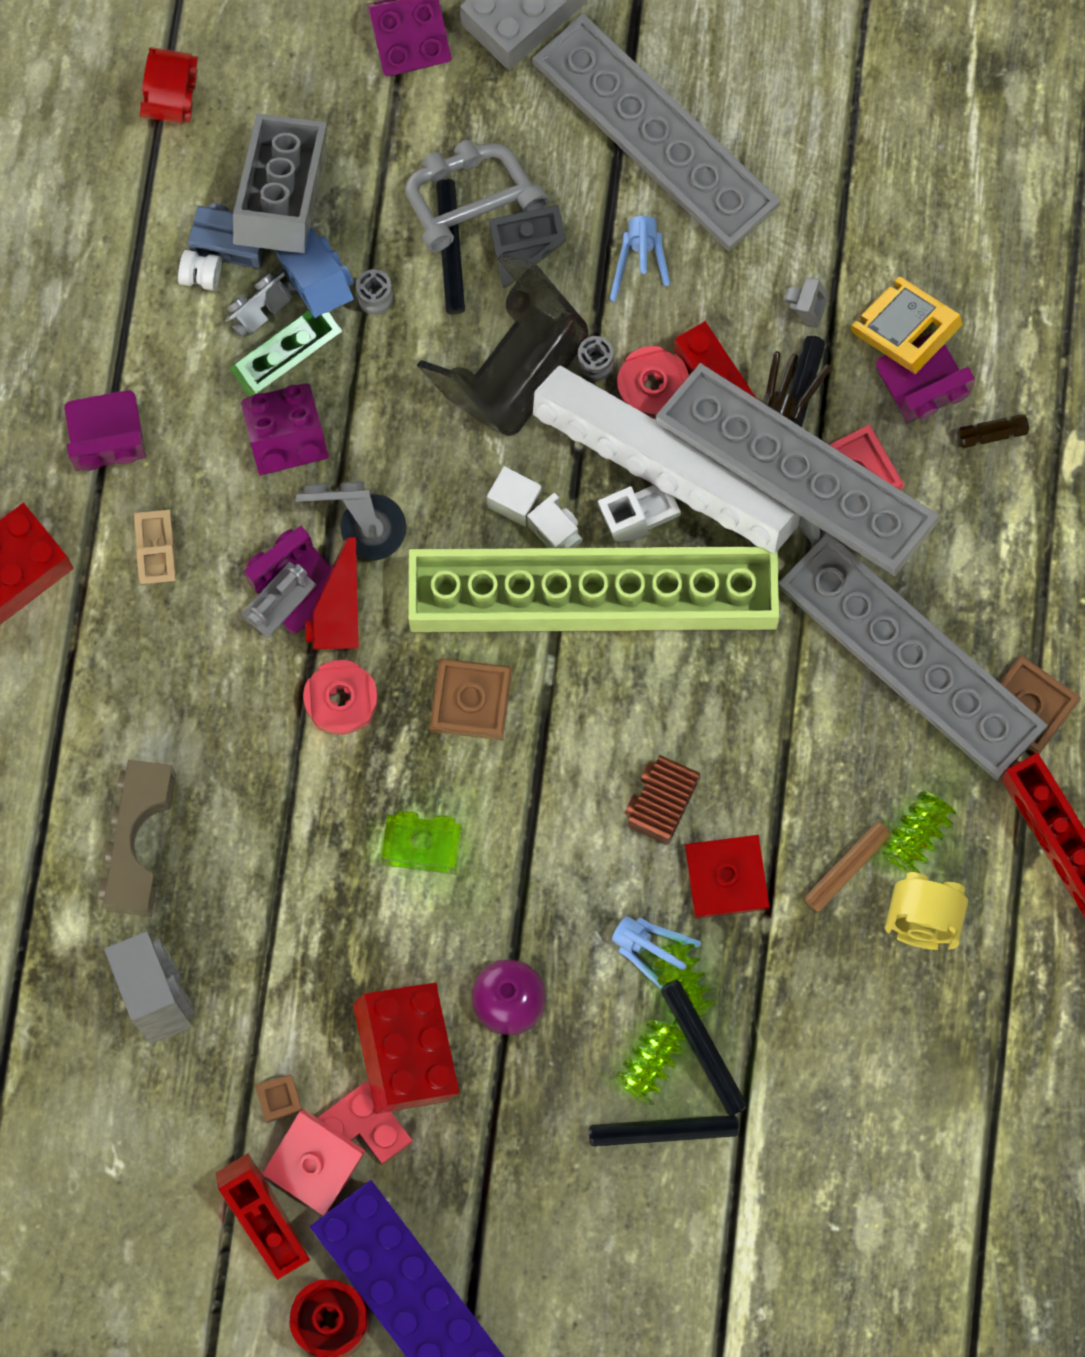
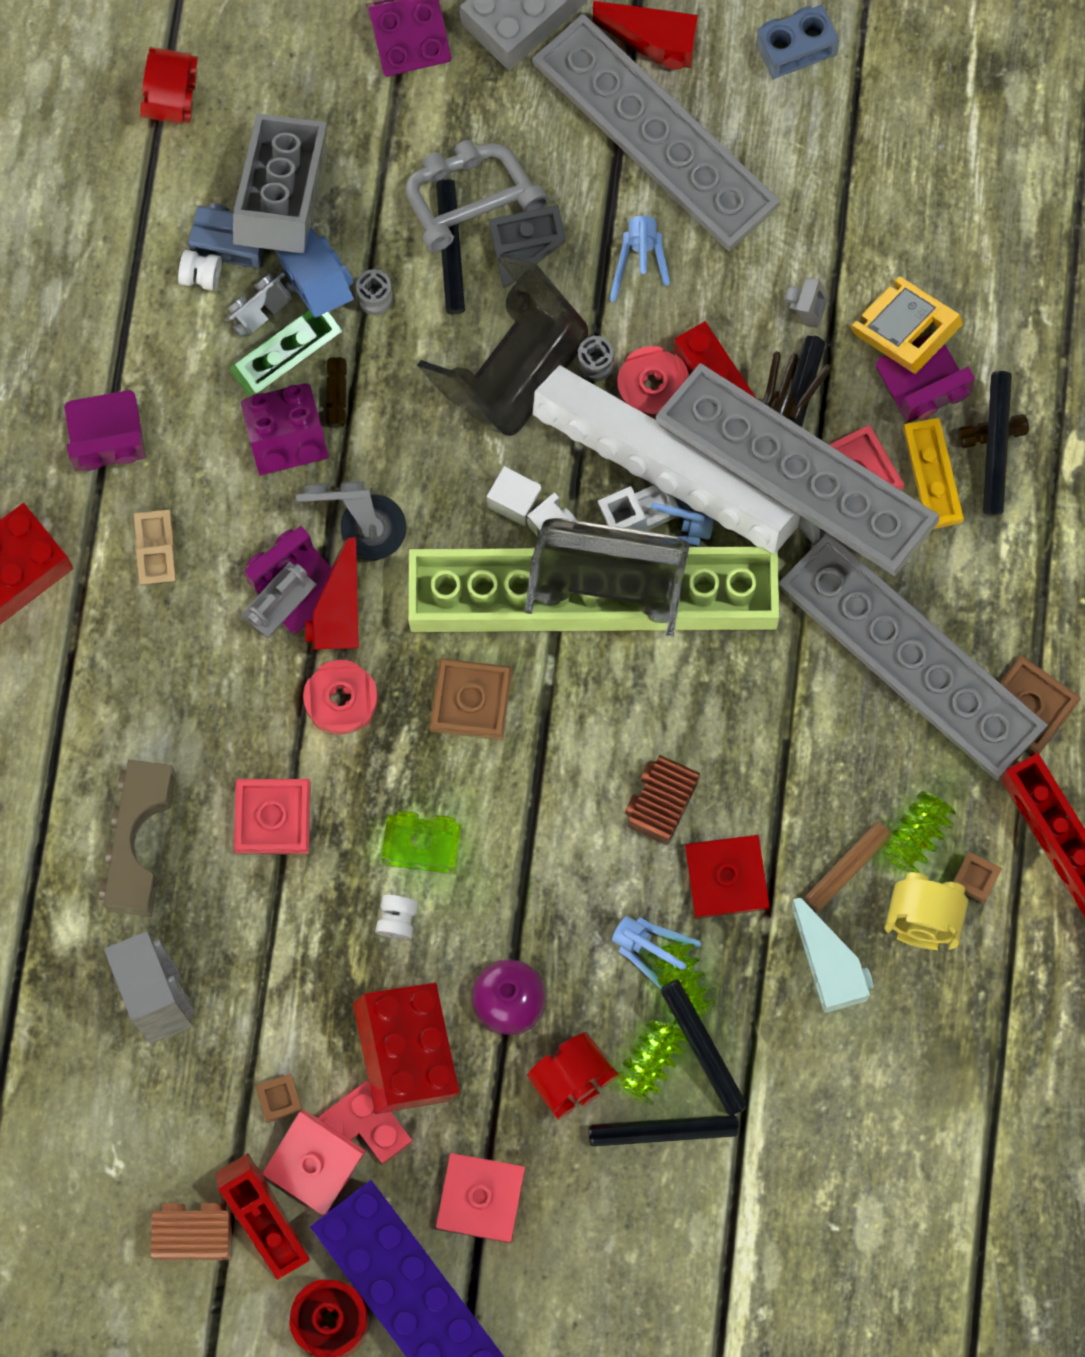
(191, 1234): none -> nougat brick
(272, 816): none -> coral plate
(336, 392): none -> dark brown axle
(396, 917): none -> white wheel
(480, 1198): none -> coral plate
(572, 1075): none -> red brick
(609, 565): none -> clear smoke windscreen
(655, 33): none -> red slope
(694, 522): none -> light blue plant
(801, 48): none -> sand blue brick
(832, 964): none -> light aqua slope
(933, 470): none -> yellow plate
(977, 876): none -> medium nougat plate
(997, 442): none -> black axle

